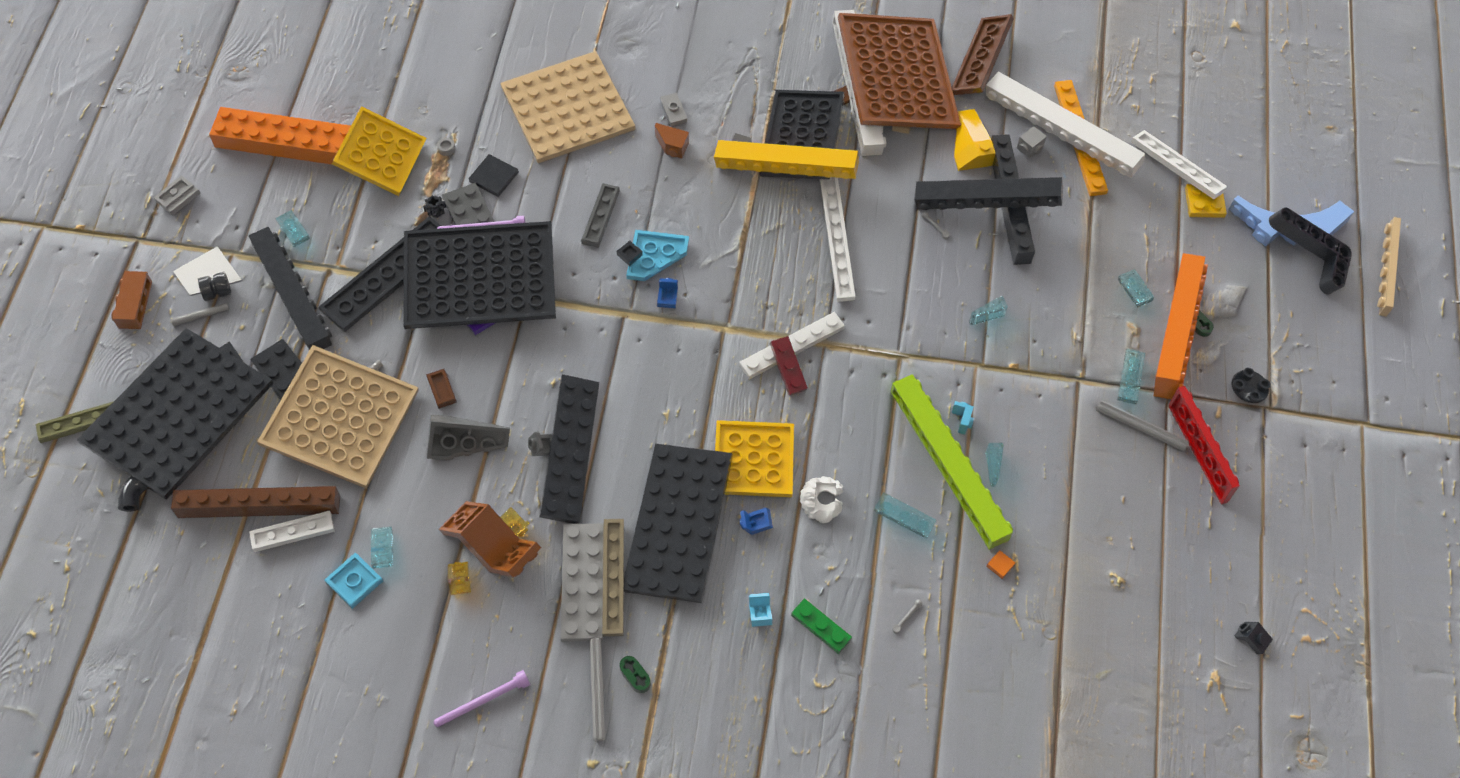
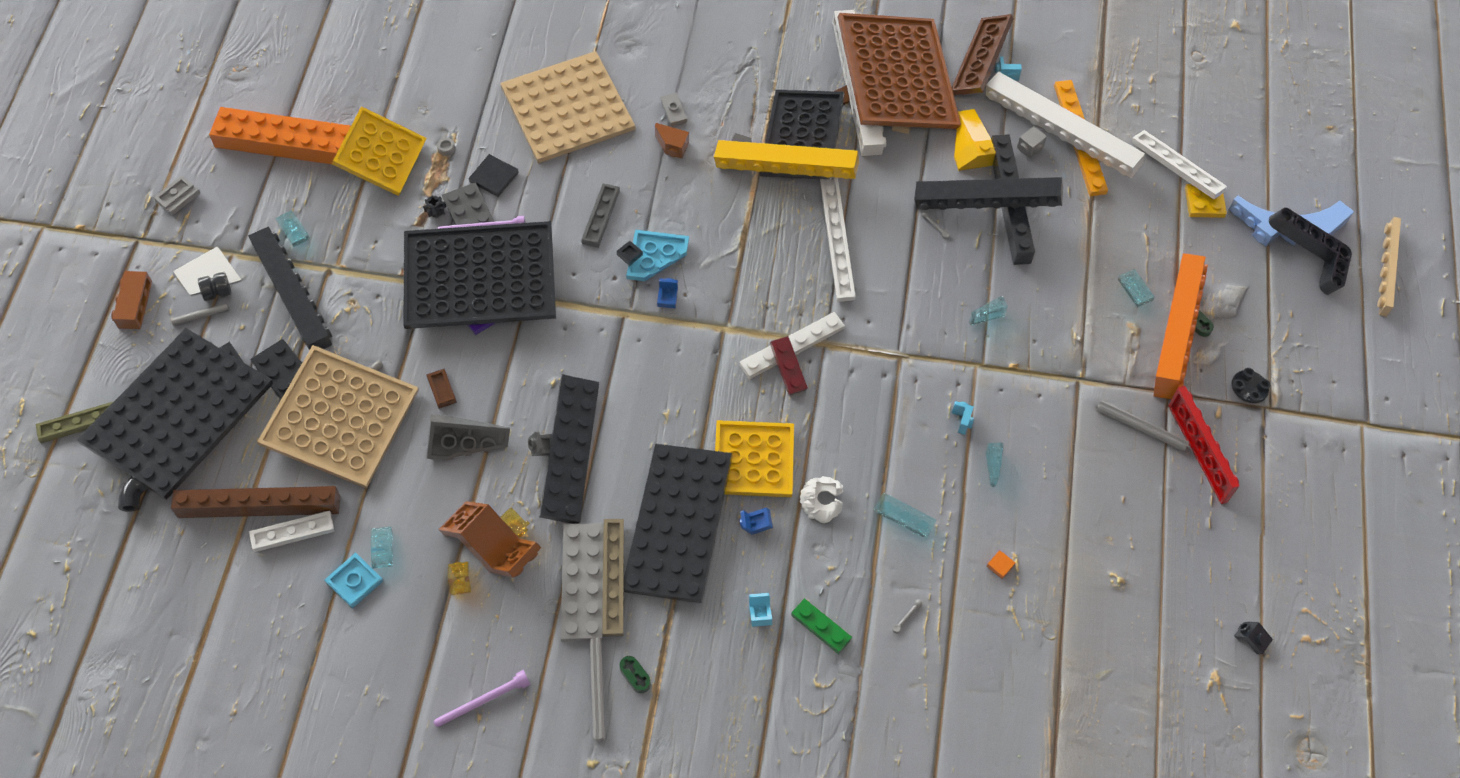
(370, 285): black plate -> none
(951, 462): lime brick -> none
(1010, 70): none -> medium azure bracket
(1131, 376): clear light blue plate -> none

